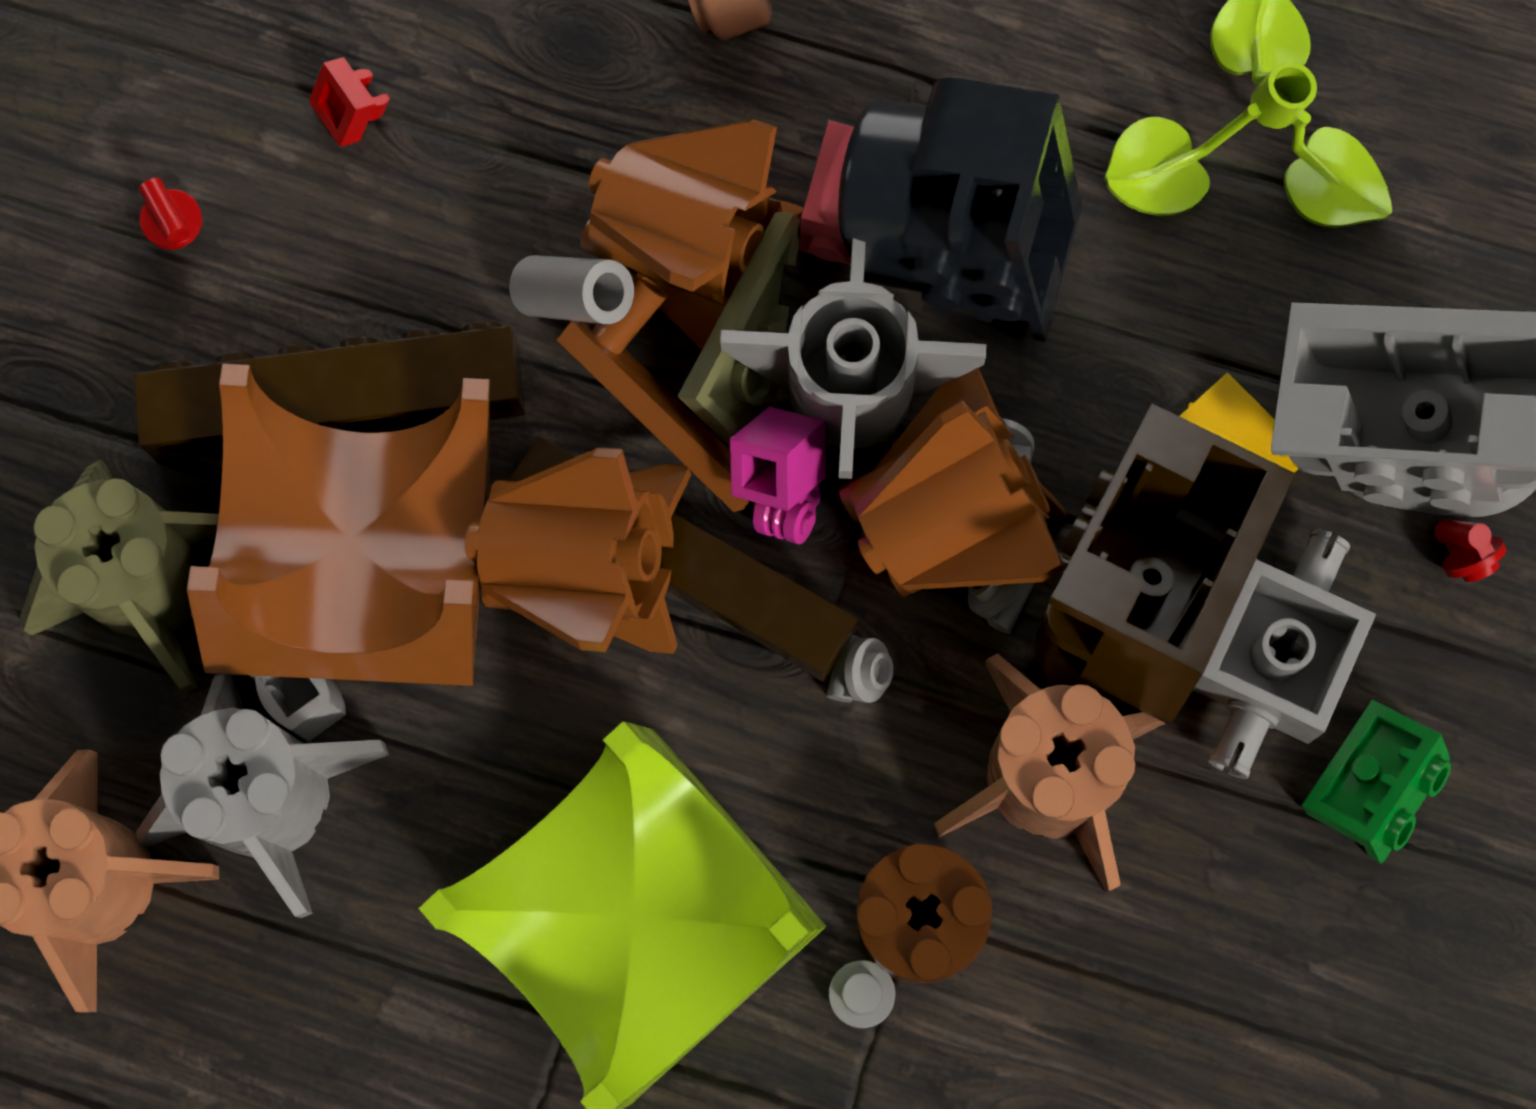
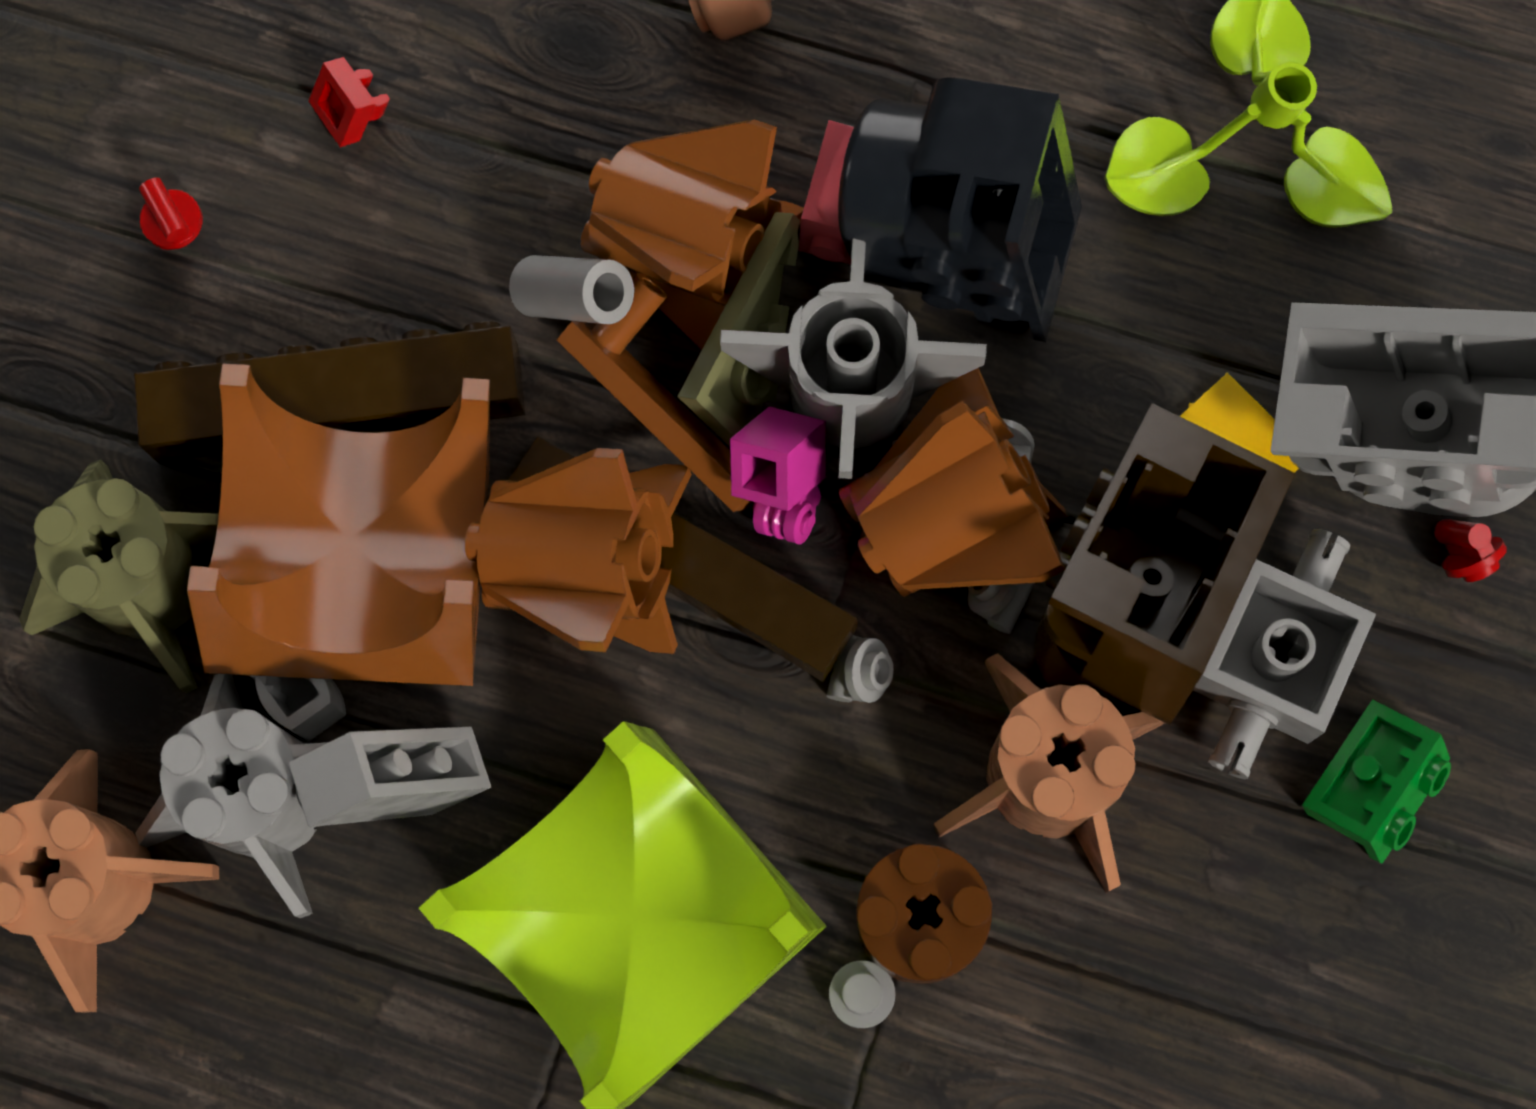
(388, 775): none -> light grey brick

